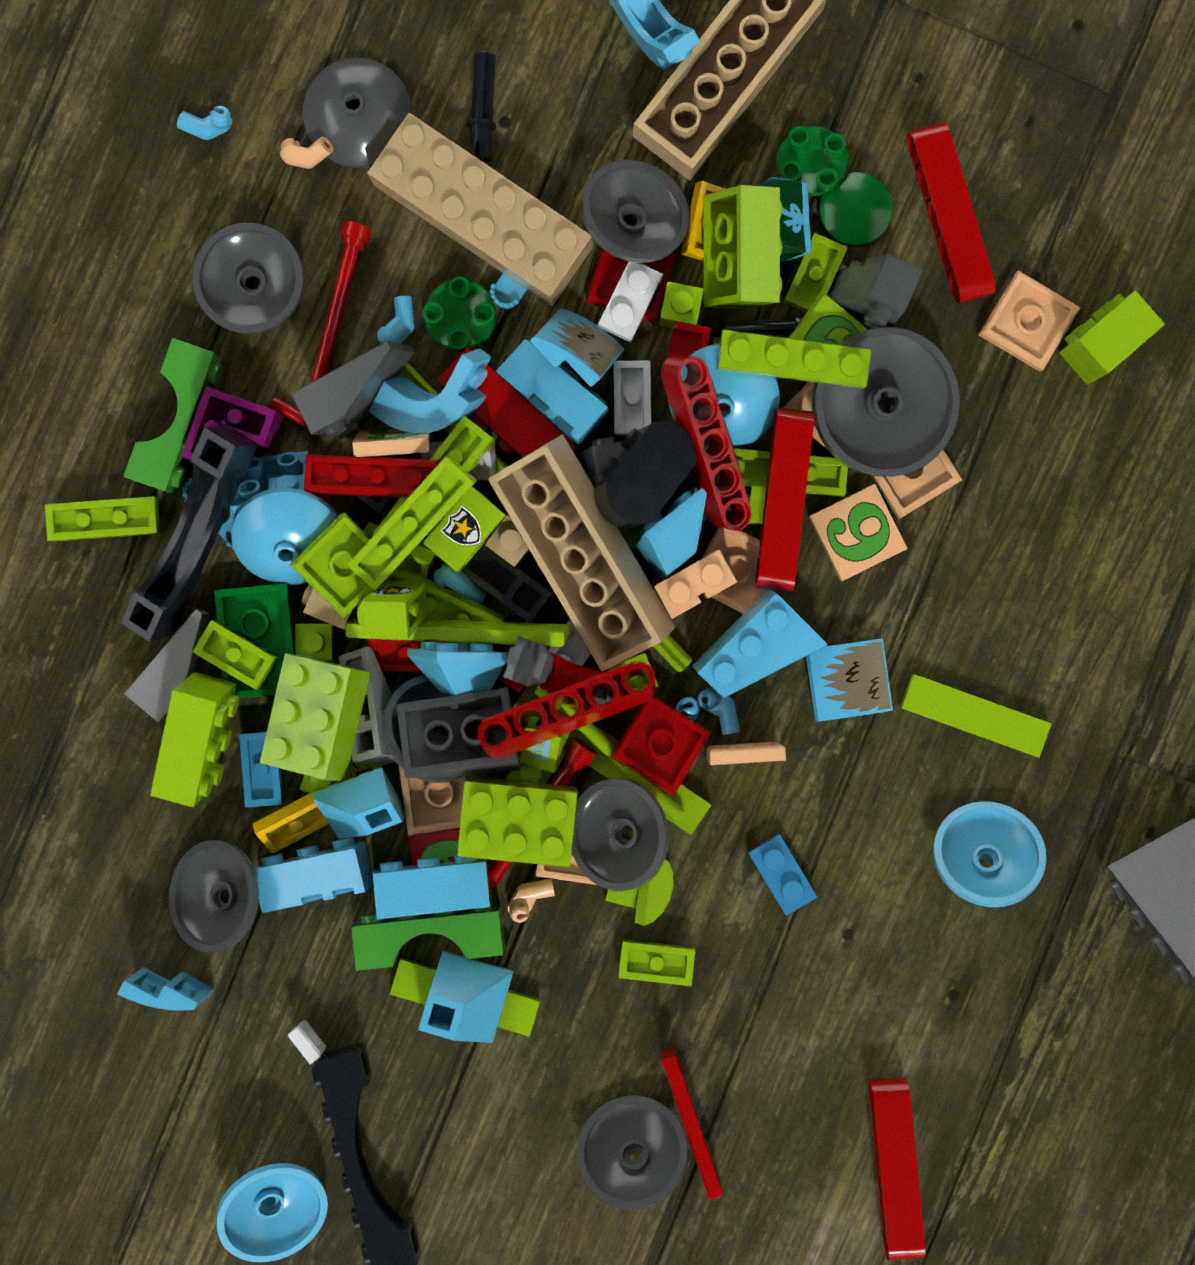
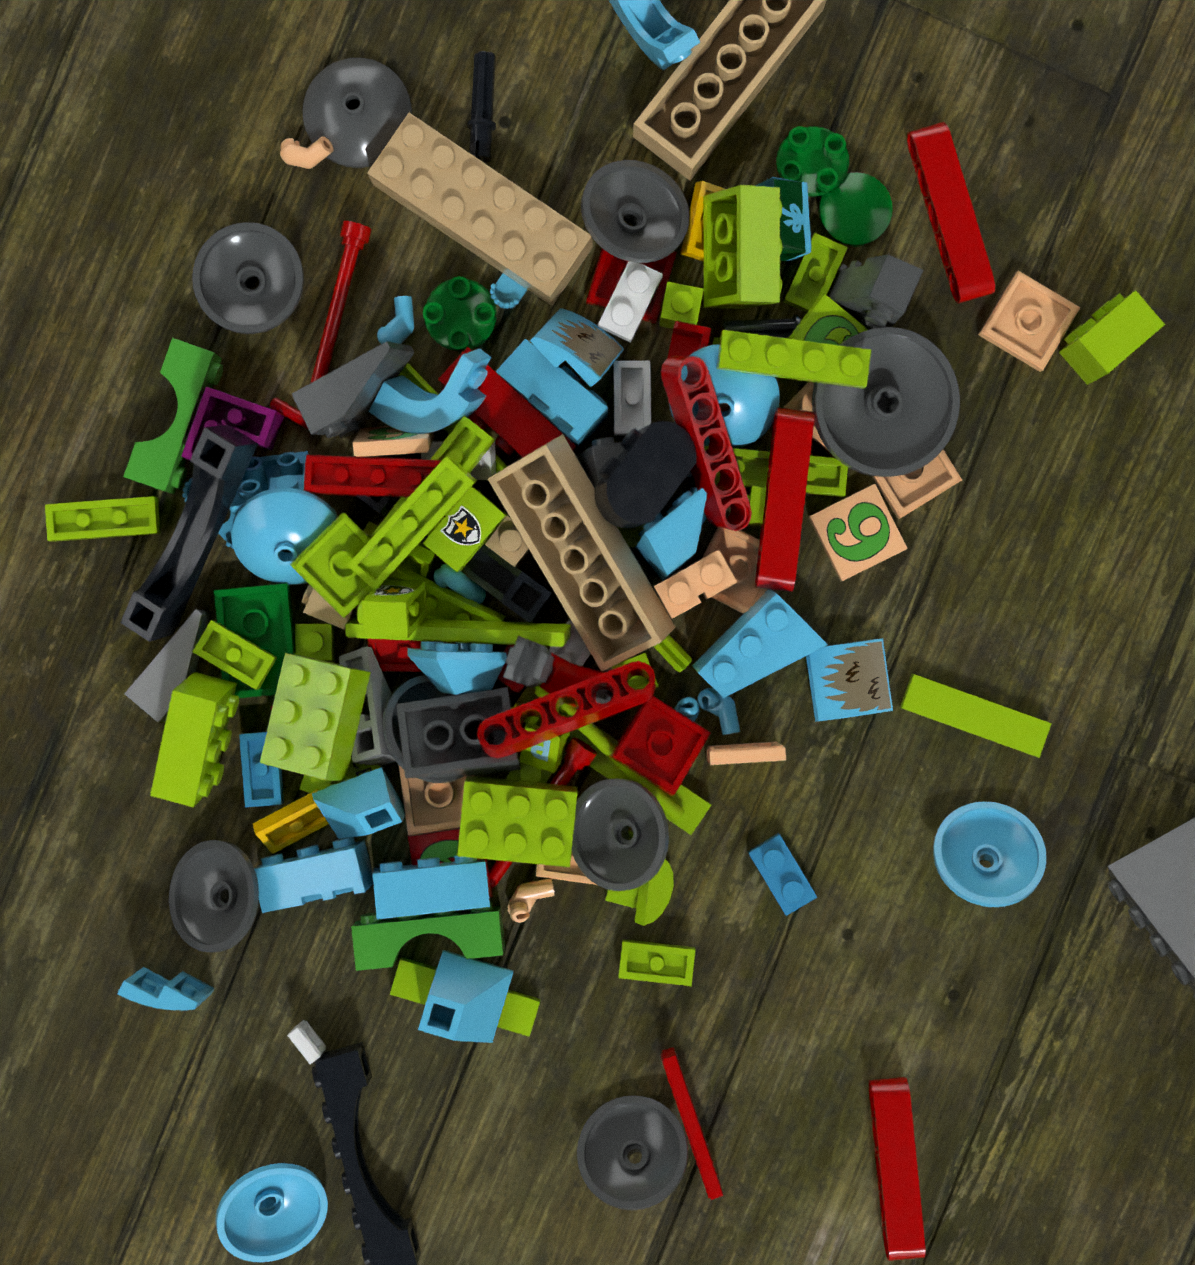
(209, 127): medium azure arm -> none

